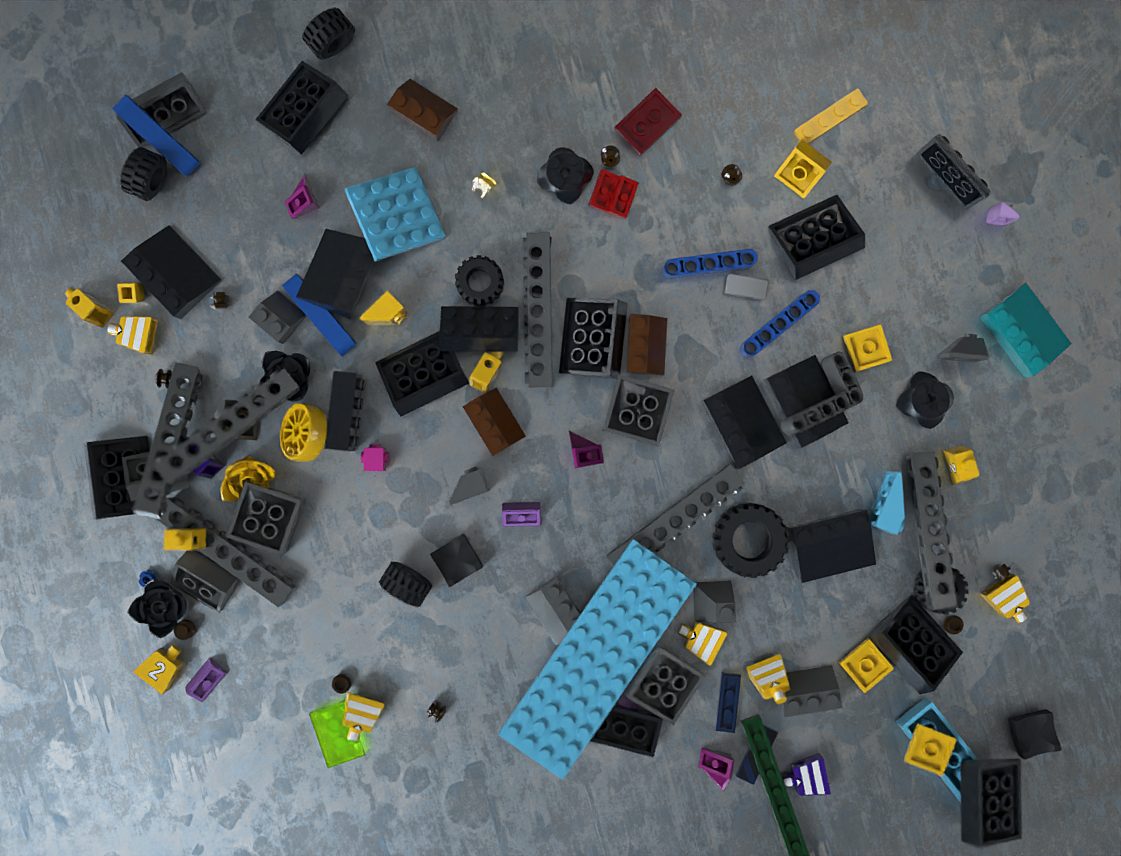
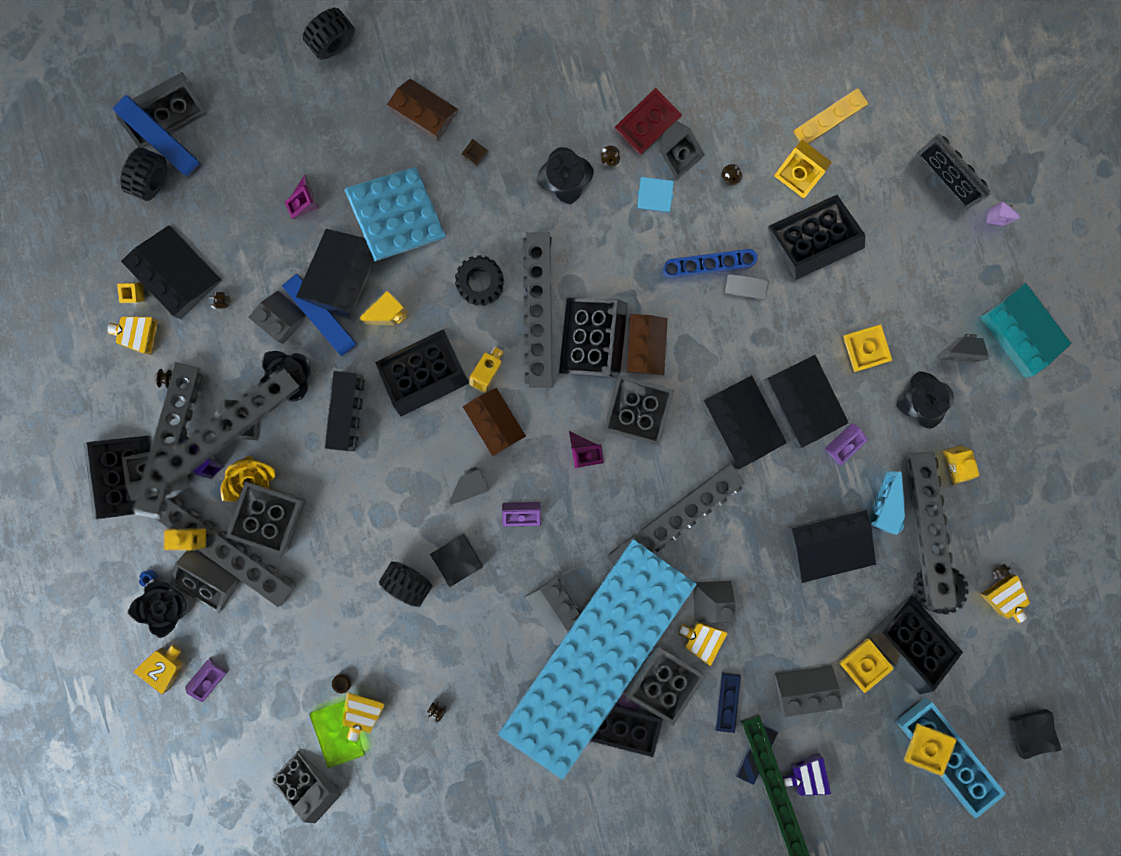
(88, 307): yellow torso -> none
(184, 629): dark brown wheel -> none
(302, 107): black slope -> none
(303, 432): yellow piece -> none
(306, 788): none -> dark grey slope
(374, 458): dark pink brick -> none
(474, 152): none -> dark brown plate
(479, 328): black brick -> none
(485, 183): clear yellow tile -> none
(613, 194): red slope -> none
(655, 194): none -> medium azure piece
(680, 149): none -> dark grey slope
(717, 766): magenta slope -> none
(770, 678): yellow torso -> none
(771, 555): black tyre -> none
(788, 319): blue beam -> none
(846, 390): dark grey beam -> none
(846, 444): none -> medium lavender slope
(953, 624): dark brown plate -> none
(990, 801): black slope -> none

